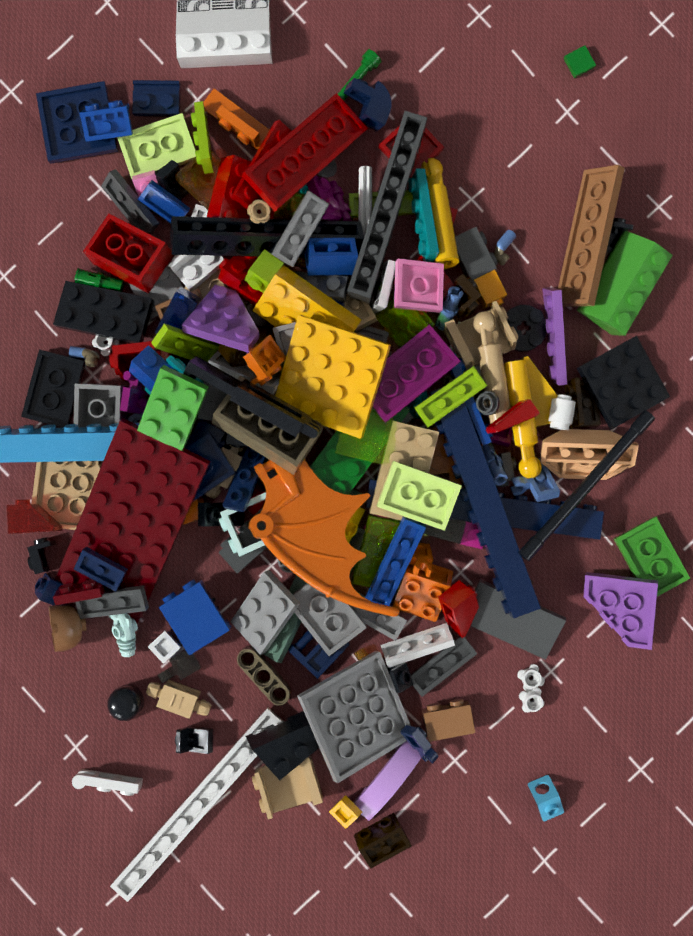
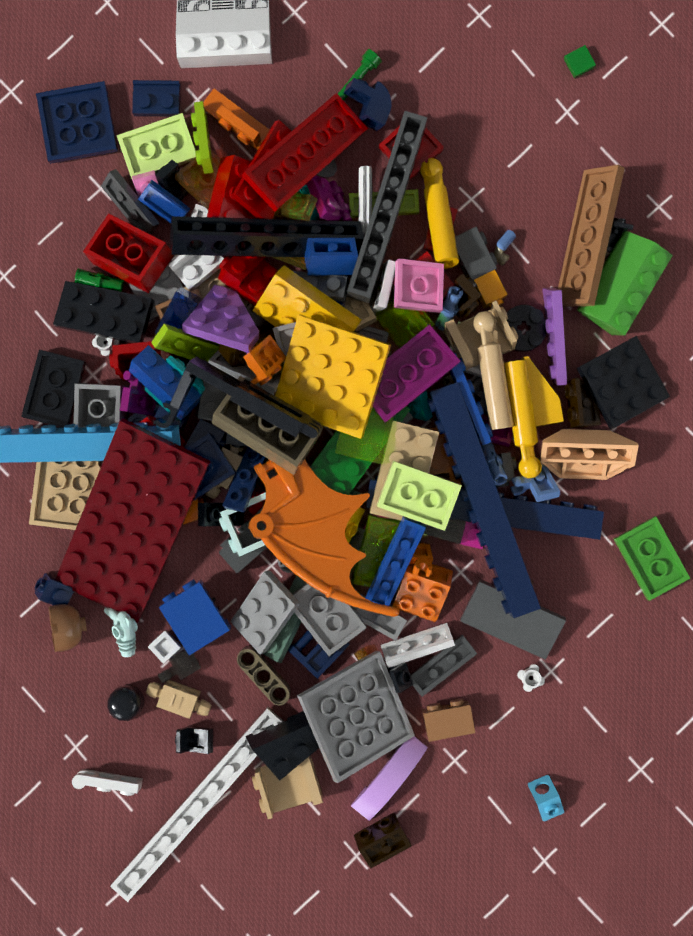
(30, 518): clear red slope -> none
(37, 559): black bracket -> none
(72, 593): dark red plate -> none
(91, 357): arm -> none
(100, 569): dark blue plate -> none
(106, 121): blue bracket -> none
(114, 603): dark grey plate -> none
(172, 407): bright green plate -> none
(263, 271): lime brick -> none
(265, 211): tan plate -> none
(300, 228): light grey tile -> none
(345, 812): yellow plate -> none
(417, 739): dark blue plate -> none
(424, 217): teal plate -> none
(450, 396): lime tile -> none
(459, 607): red slope -> none
(482, 403): dark grey plate -> none
(516, 414): red slope -> none
(531, 706): white plate -> none
(537, 541): black piece -> none
(561, 412): white brick -> none
(625, 605): medium lavender plate -> none

